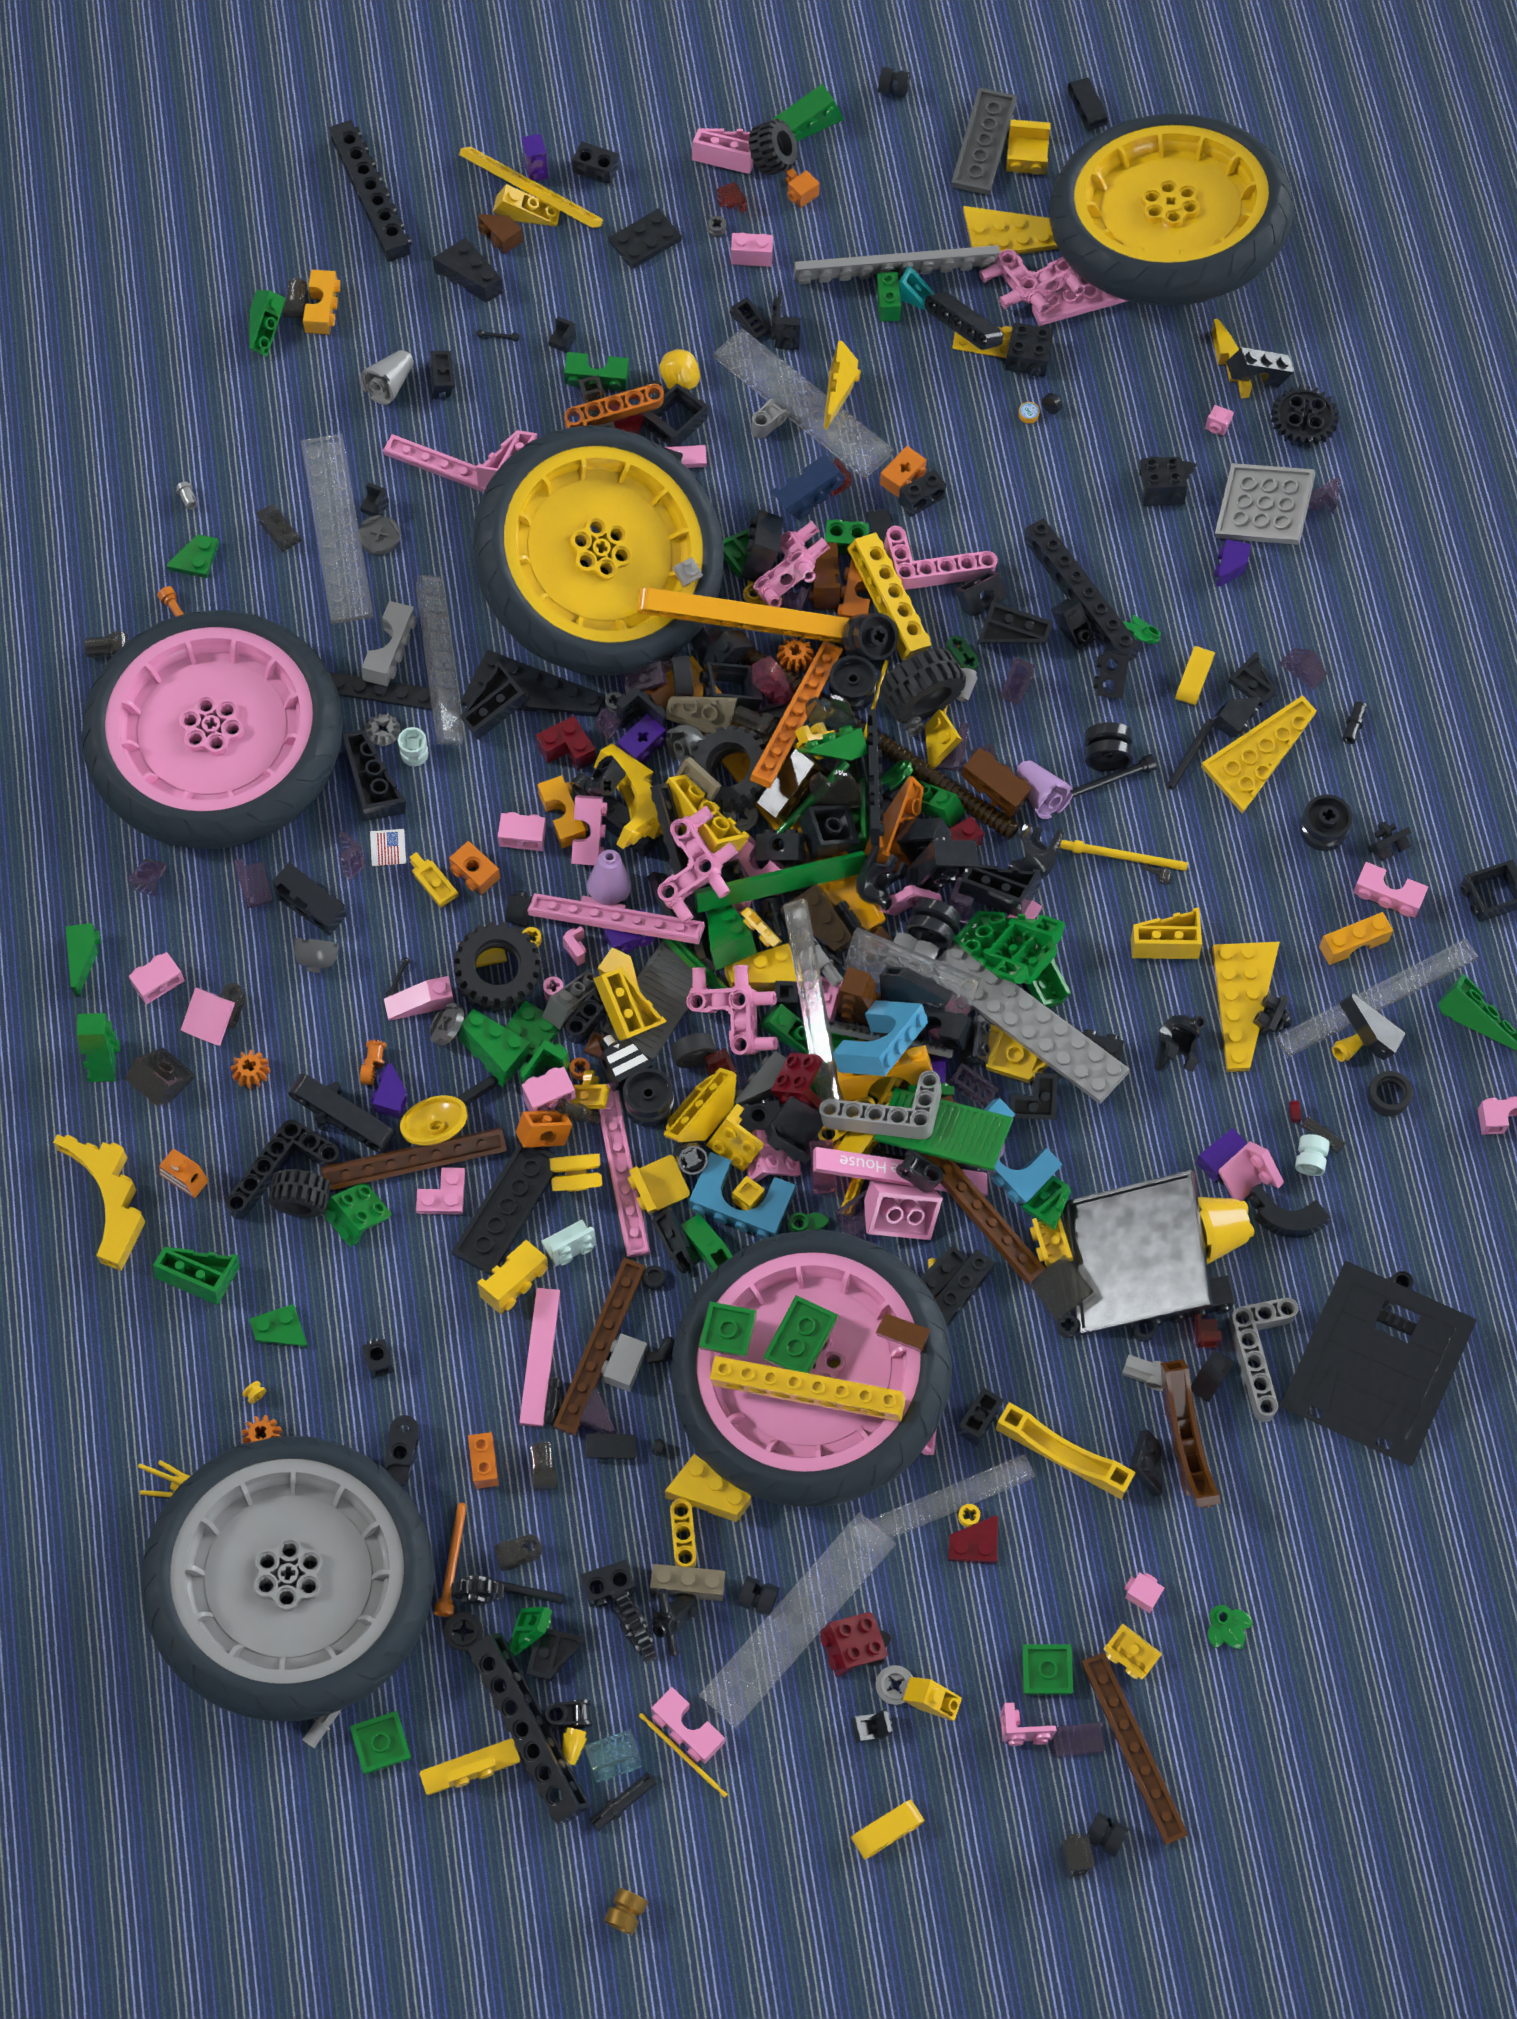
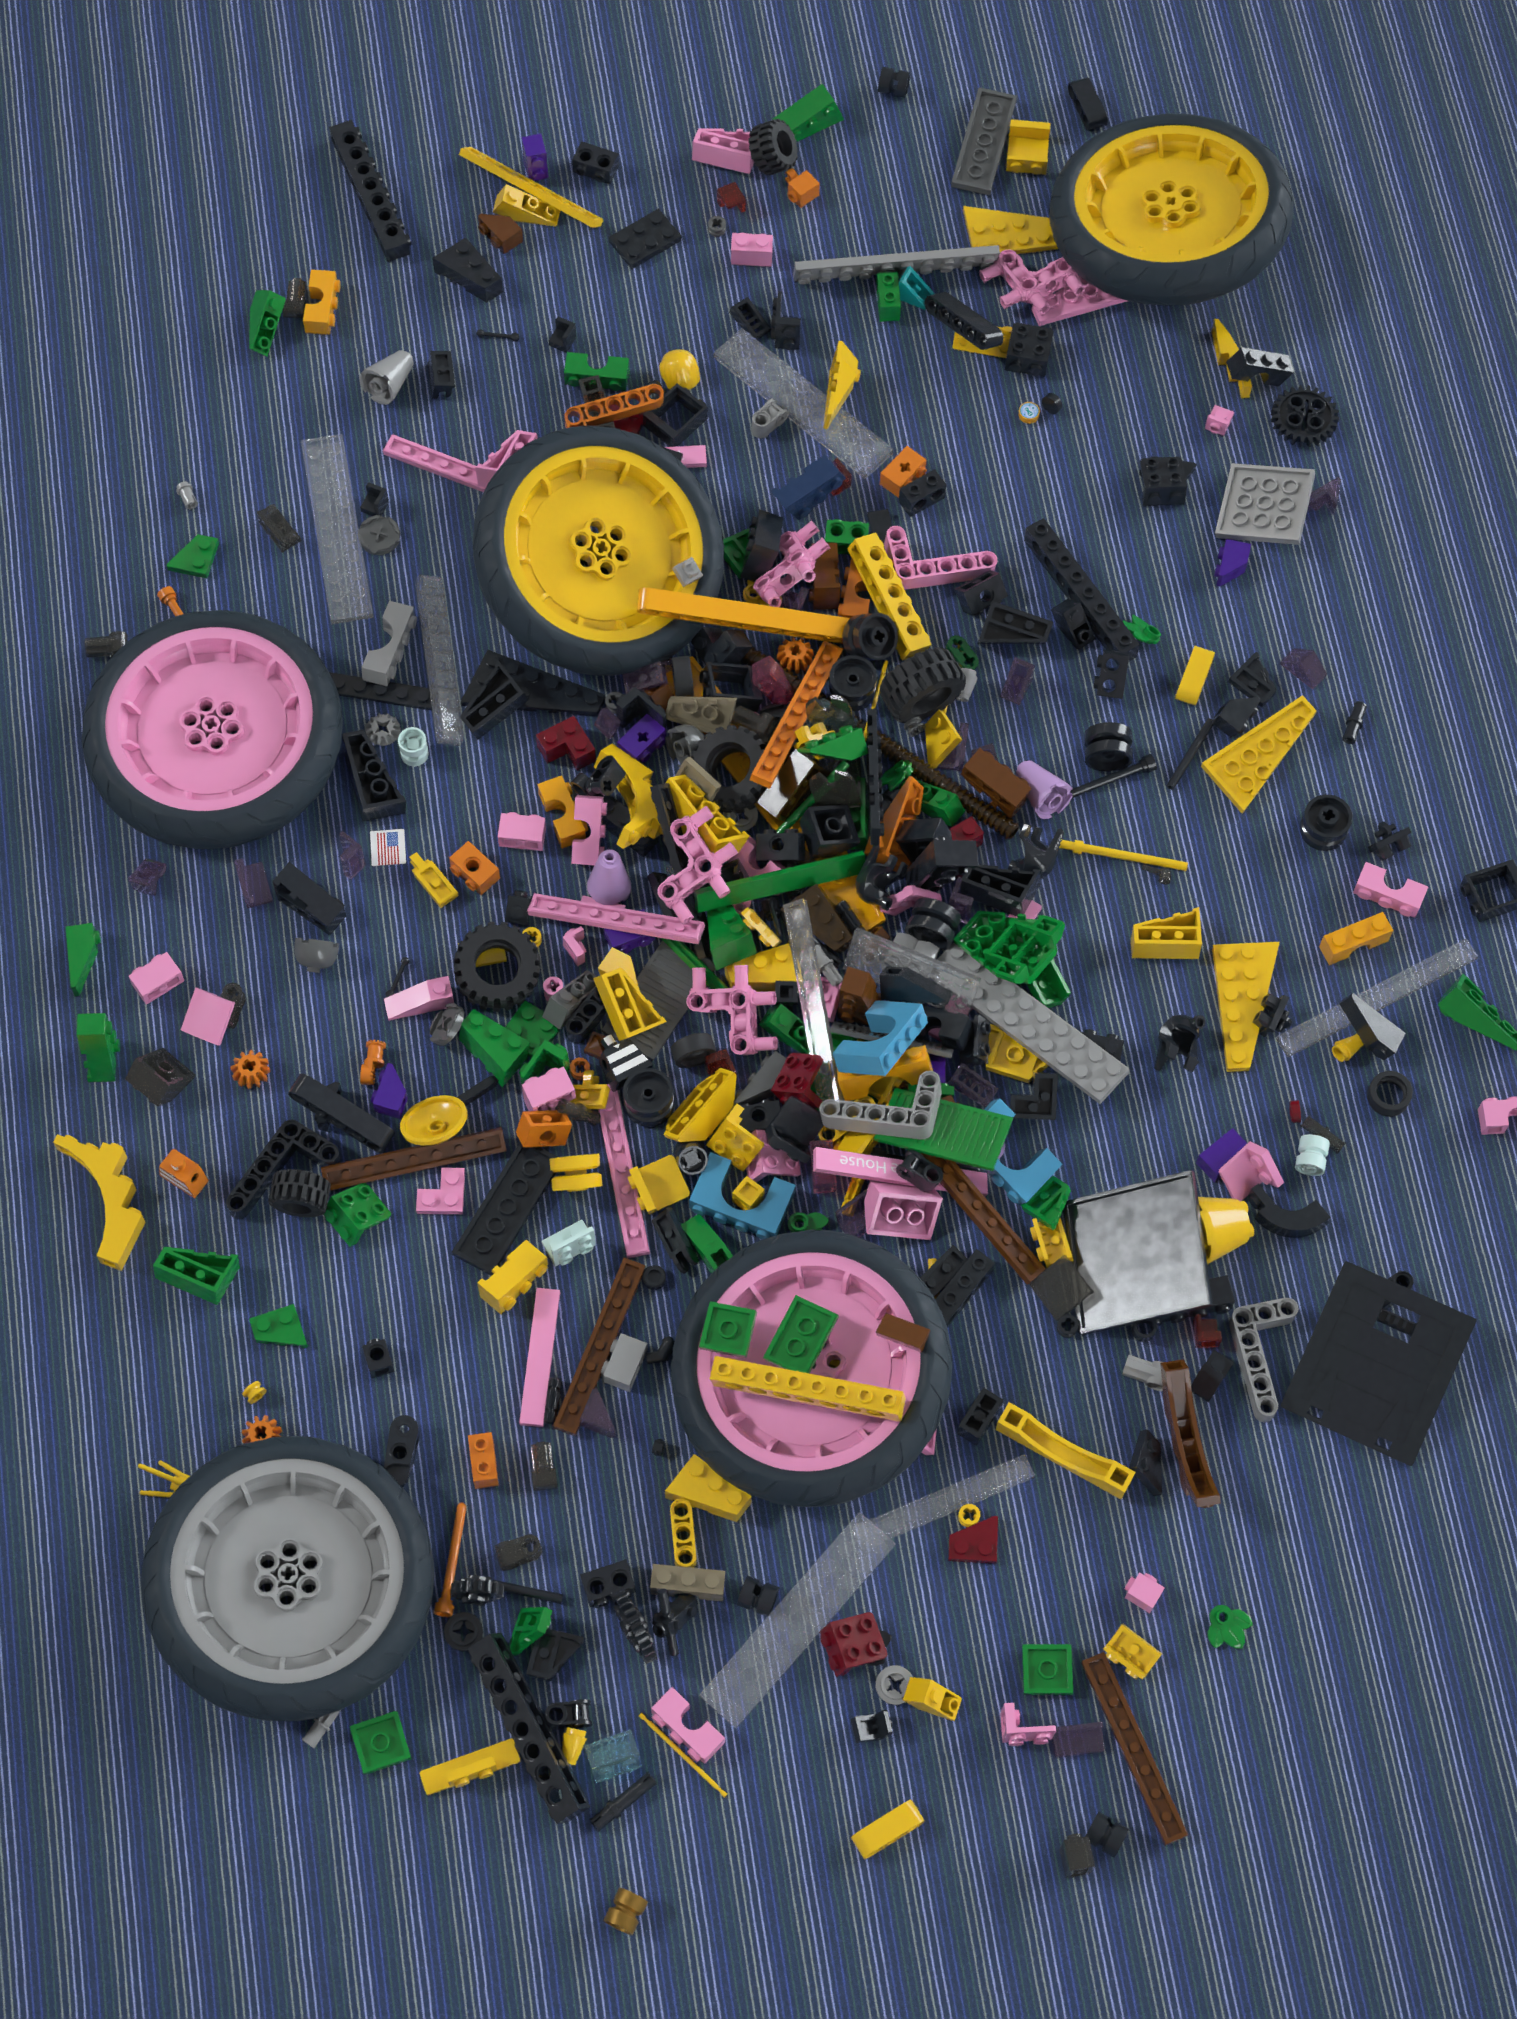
(610, 1446): black slope -> none

